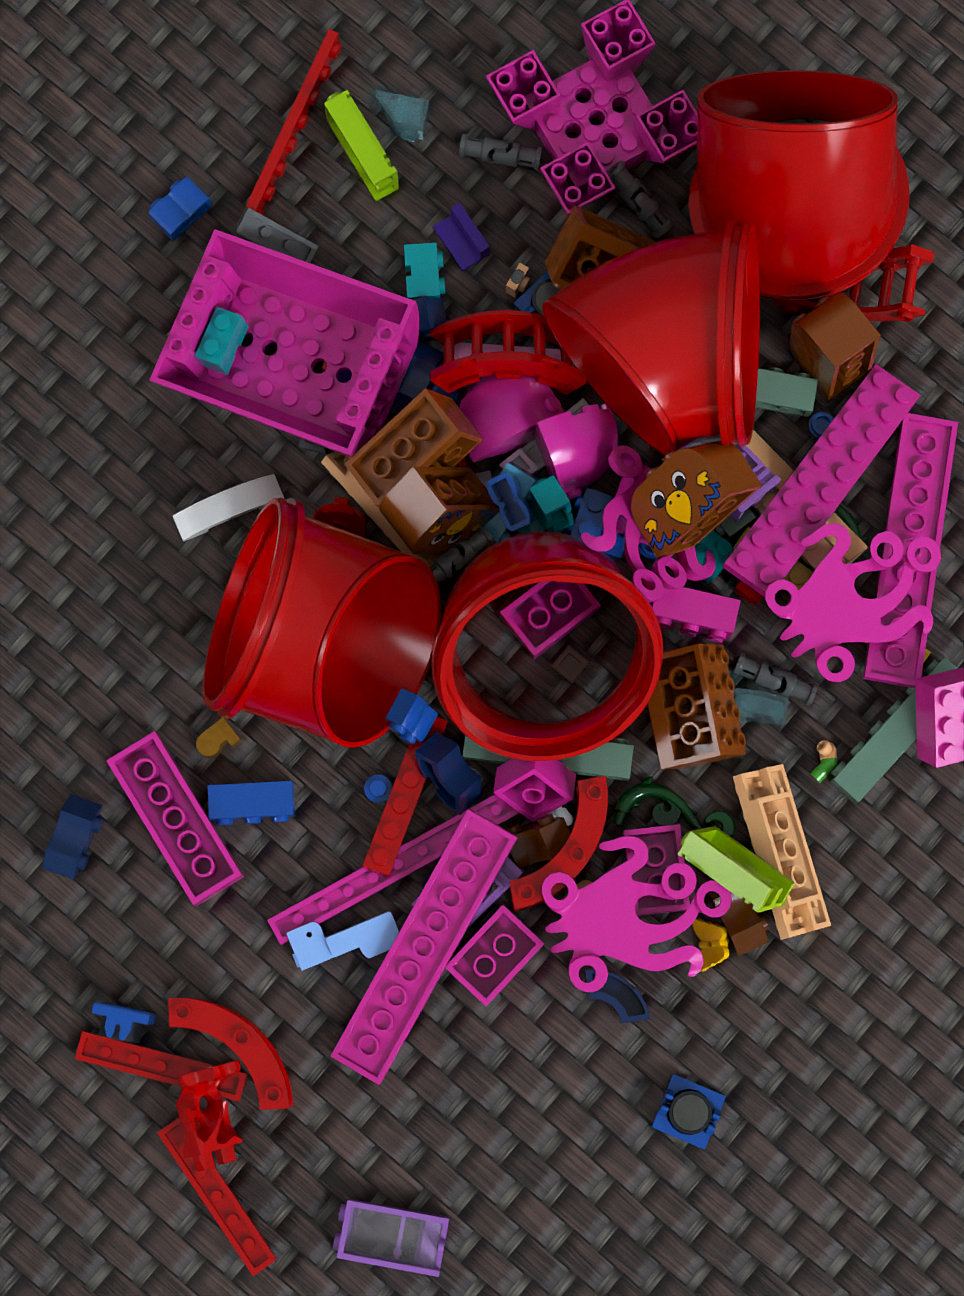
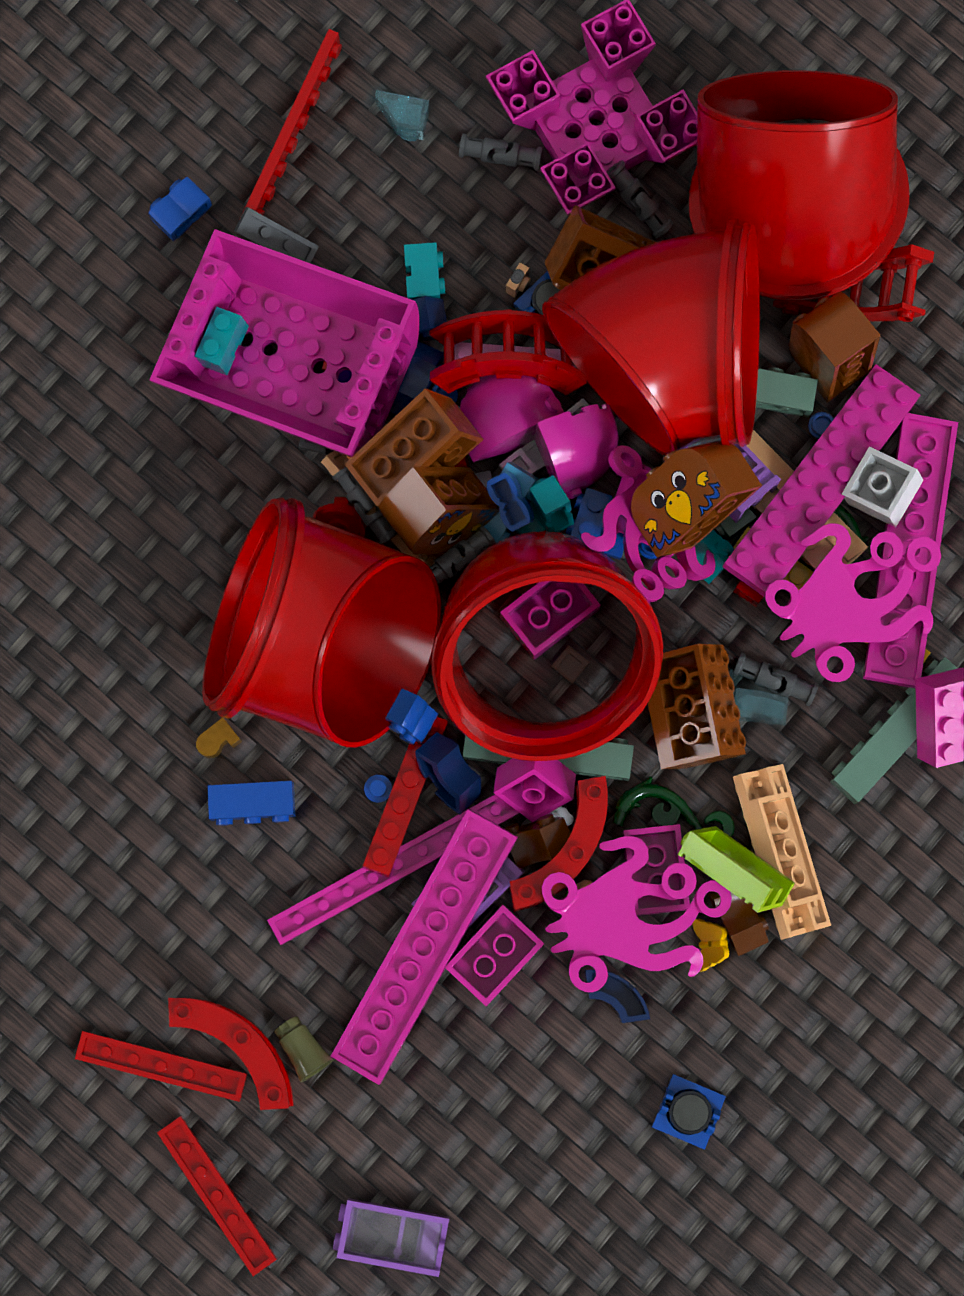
(72, 837): dark blue brick -> none
(122, 1022): blue piece -> none
(175, 818): dark pink brick -> none
(210, 1128): red hips -> none
(226, 506): white slope -> none
(302, 1049): none -> olive plant
(361, 145): lime door -> none
(363, 504): none -> dark grey piece
(371, 935): light blue piece -> none
(462, 238): dark purple panel -> none
(697, 613): dark pink brick -> none
(828, 760): arm -> none
(882, 486): none -> white brick

